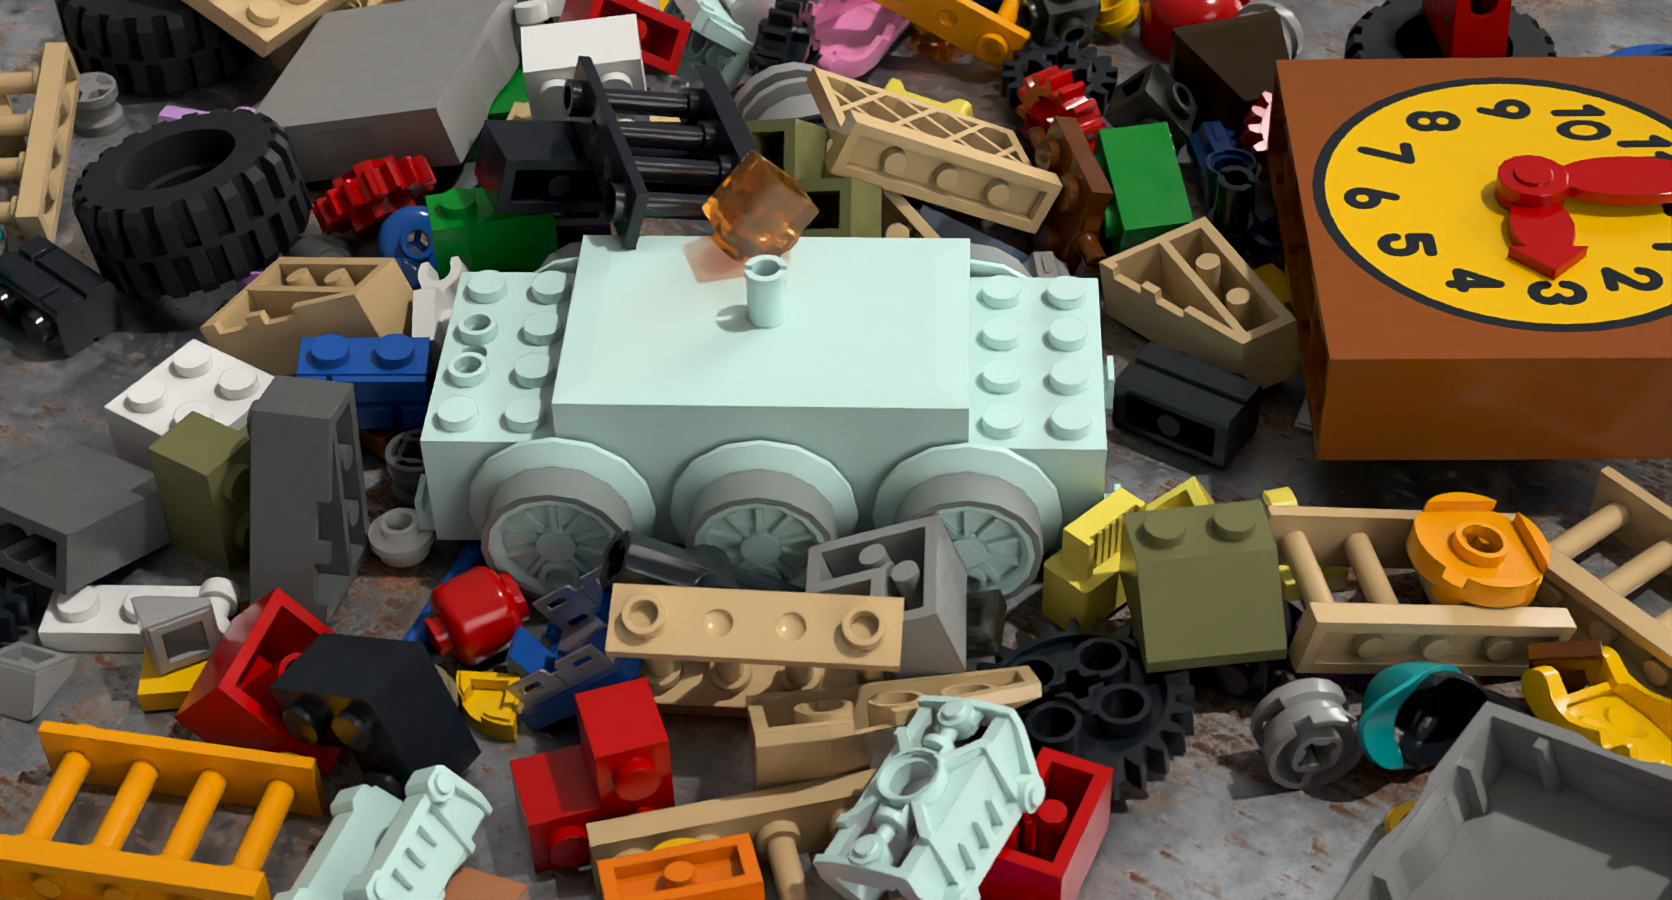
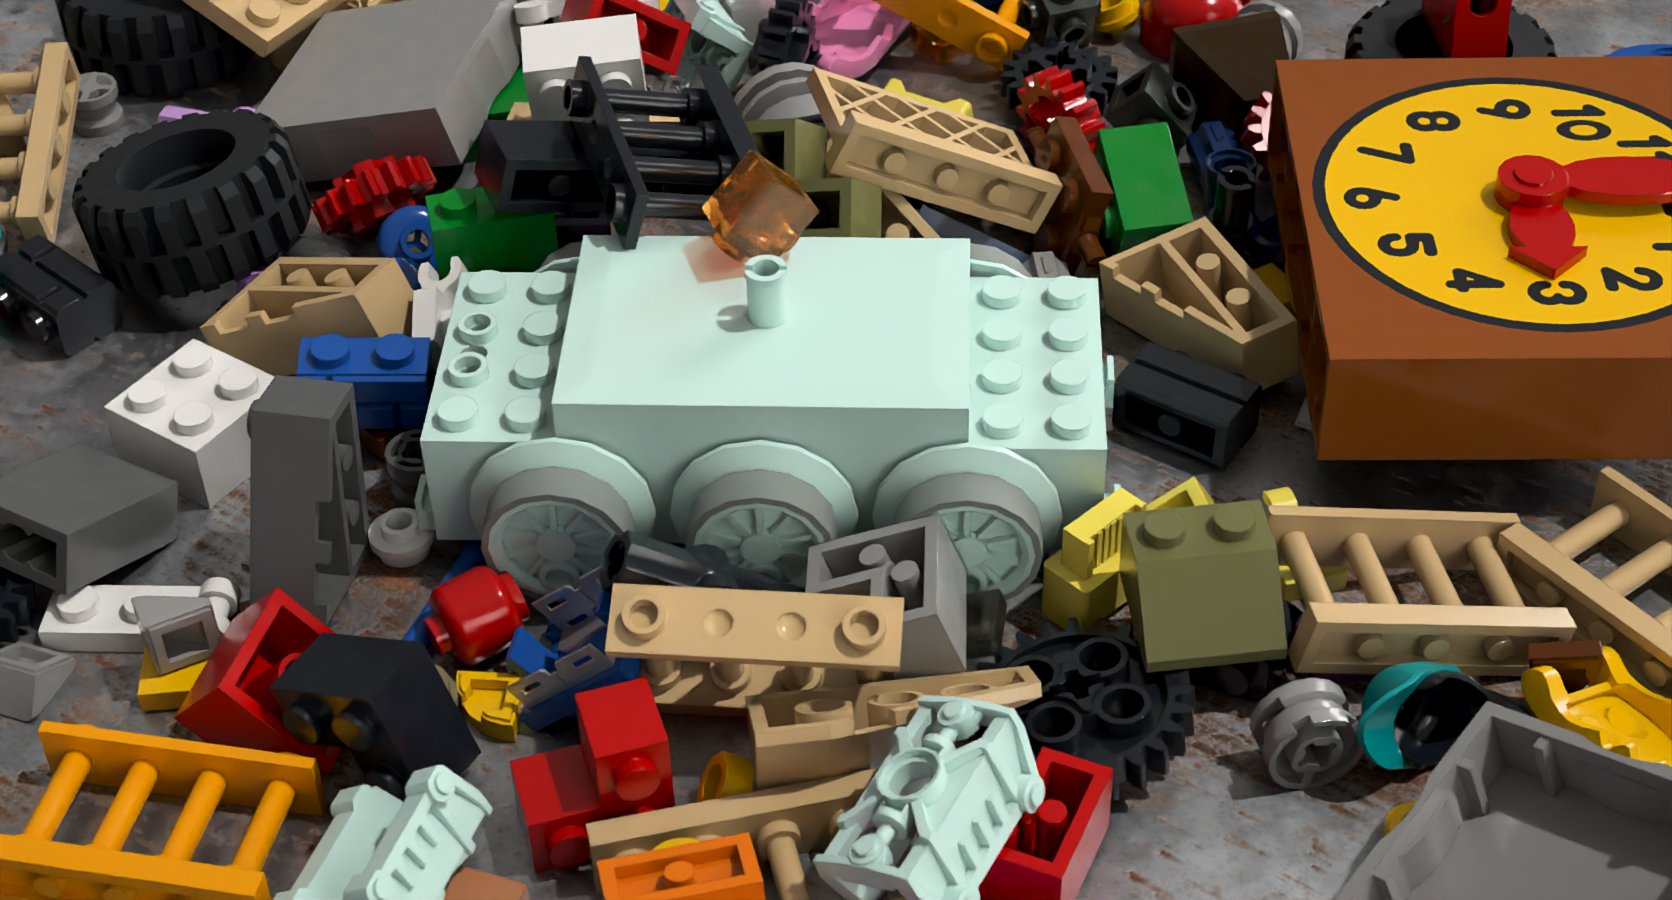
(205, 488): olive brick -> none
(726, 776): none -> yellow tile
(1477, 552): light orange plate -> none

